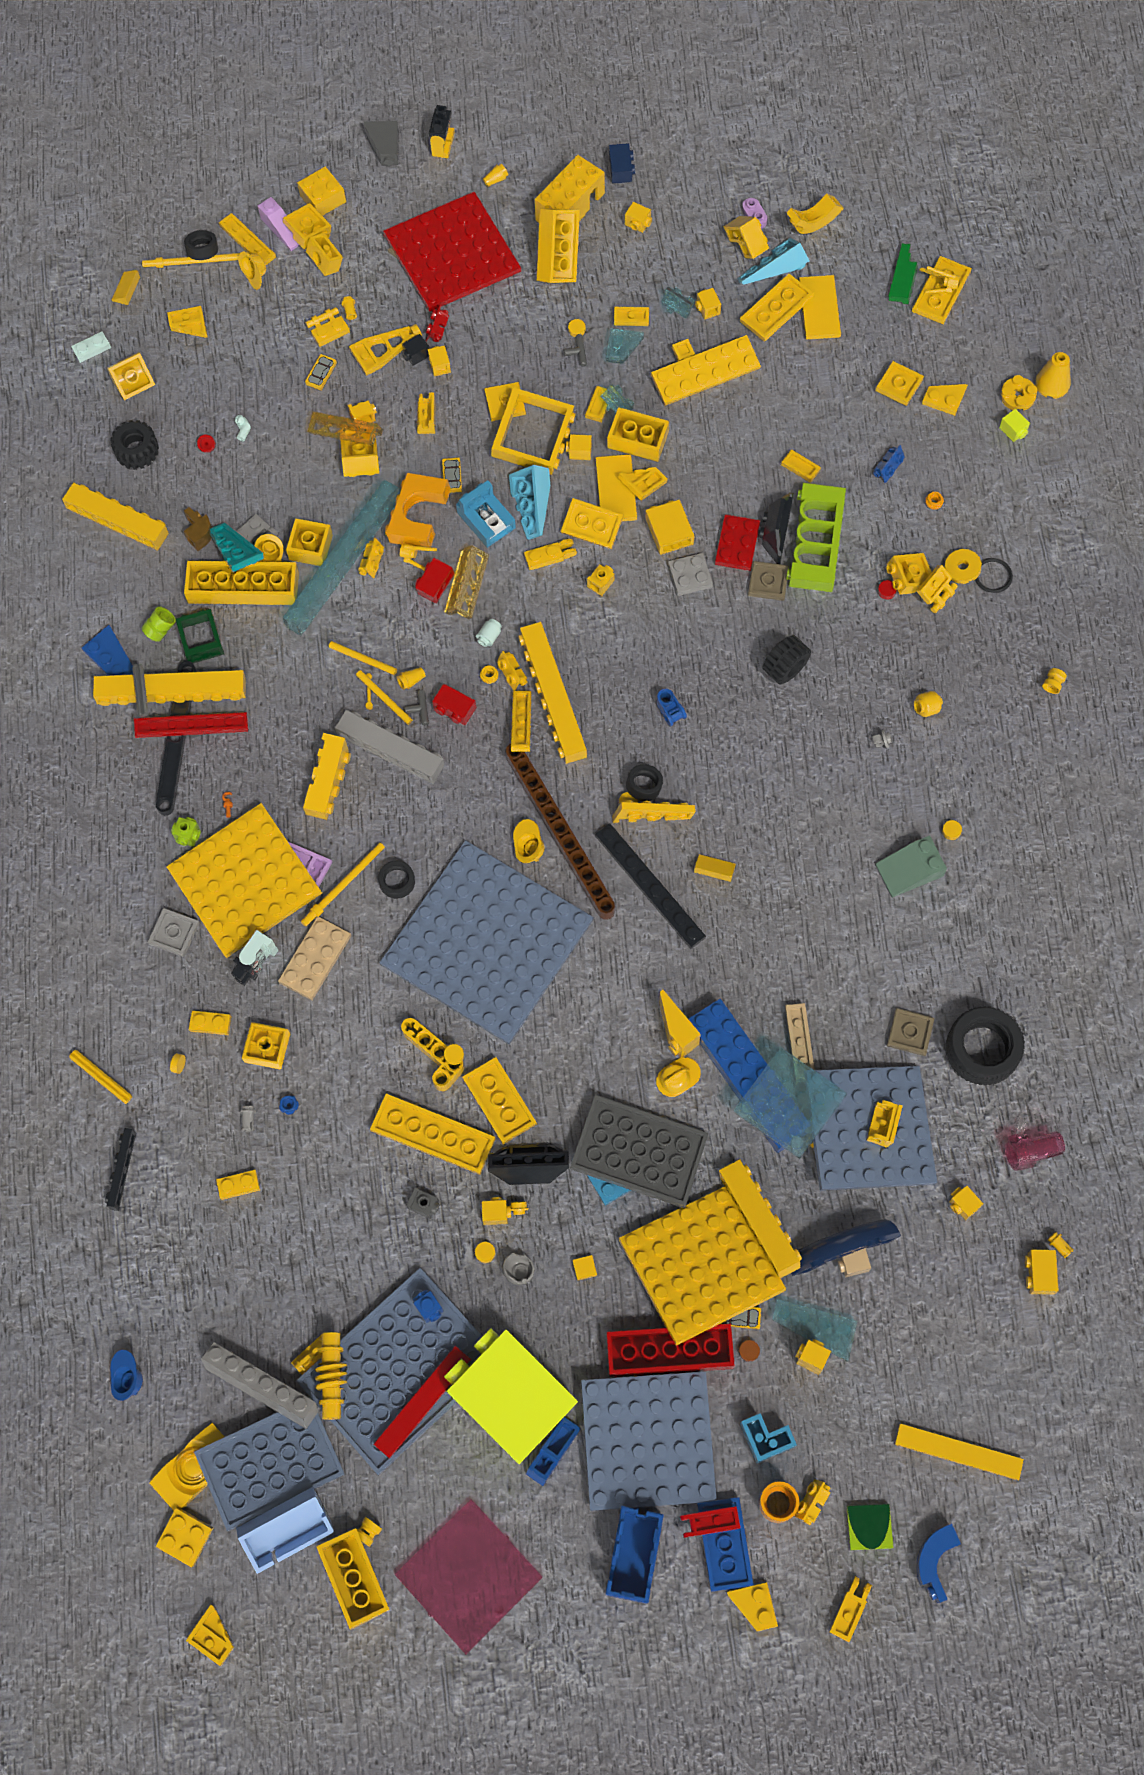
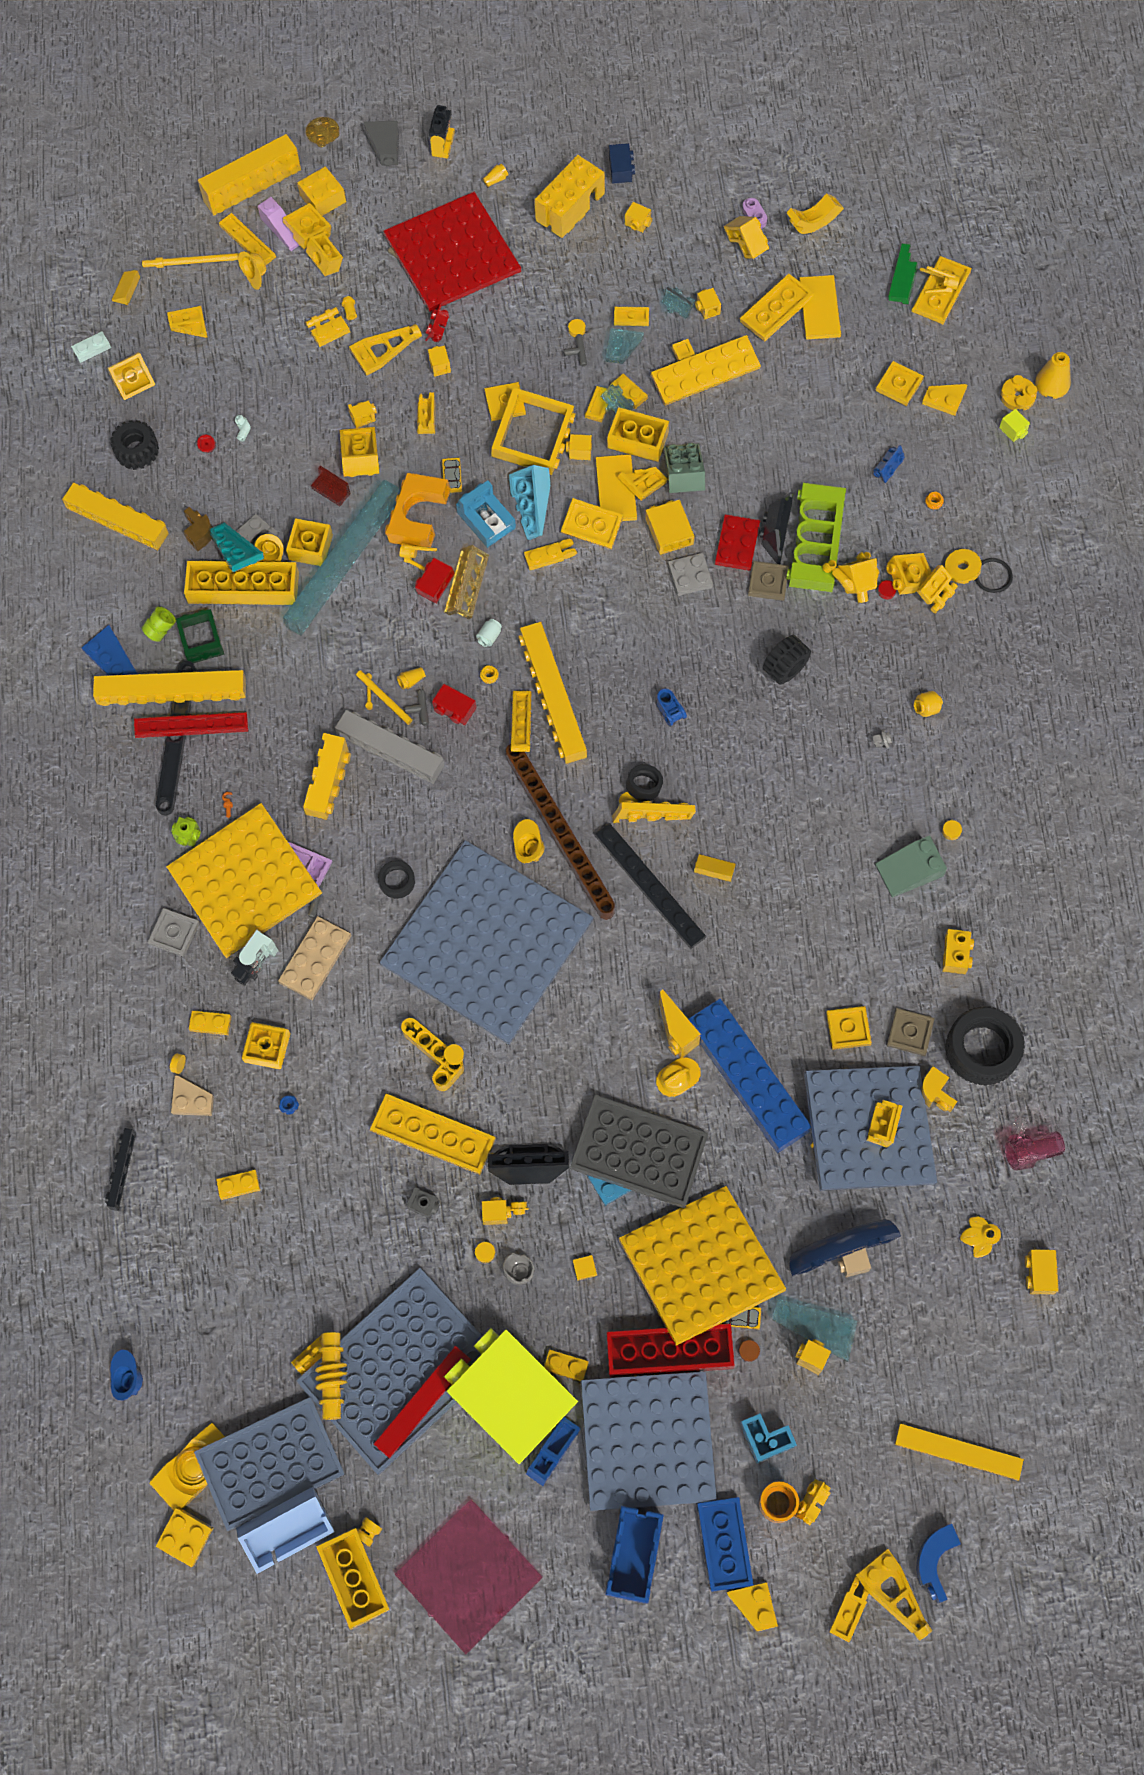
(100, 1076): yellow axle -> none
(140, 690): dark grey axle -> none
(190, 1099): none -> tan wing
(203, 252): black tyre -> none
(211, 1637): yellow wing -> none
(247, 1118): light grey pin -> none
(249, 174): none -> yellow brick
(260, 1385): light grey brick -> none
(318, 908): yellow bar -> none
(321, 372): tile -> none
(322, 131): none -> clear yellow dish
(331, 486): none -> clear red panel
(344, 424): clear yellow fence -> none
(363, 658): yellow bar -> none
(373, 551): yellow hinge -> none
(415, 350): black brick -> none
(428, 1306): blue brick -> none
(499, 1100): yellow plate -> none
(507, 664): yellow hinge -> none
(558, 245): yellow slope -> none
(566, 1365): none -> yellow plate
(601, 584): yellow brick -> none
(630, 390): none -> yellow plate
(684, 468): none -> sand green slope
(712, 1521): red hinge -> none
(760, 1219): yellow brick -> none
(785, 258): medium azure wedge -> none
(790, 1102): clear light blue plate -> none
(799, 1033): tan plate -> none
(801, 466): yellow tile -> none
(848, 1027): none -> yellow tile
(856, 576): none -> yellow torso
(869, 1527): dark green tile -> none
(875, 1574): none -> yellow plate
(932, 1090): none -> yellow brick
(957, 951): none -> yellow brick
(965, 1202): yellow brick -> none
(977, 1236): none -> yellow plate
(1054, 681): yellow wheel -> none
(1060, 1244): yellow pin -> none

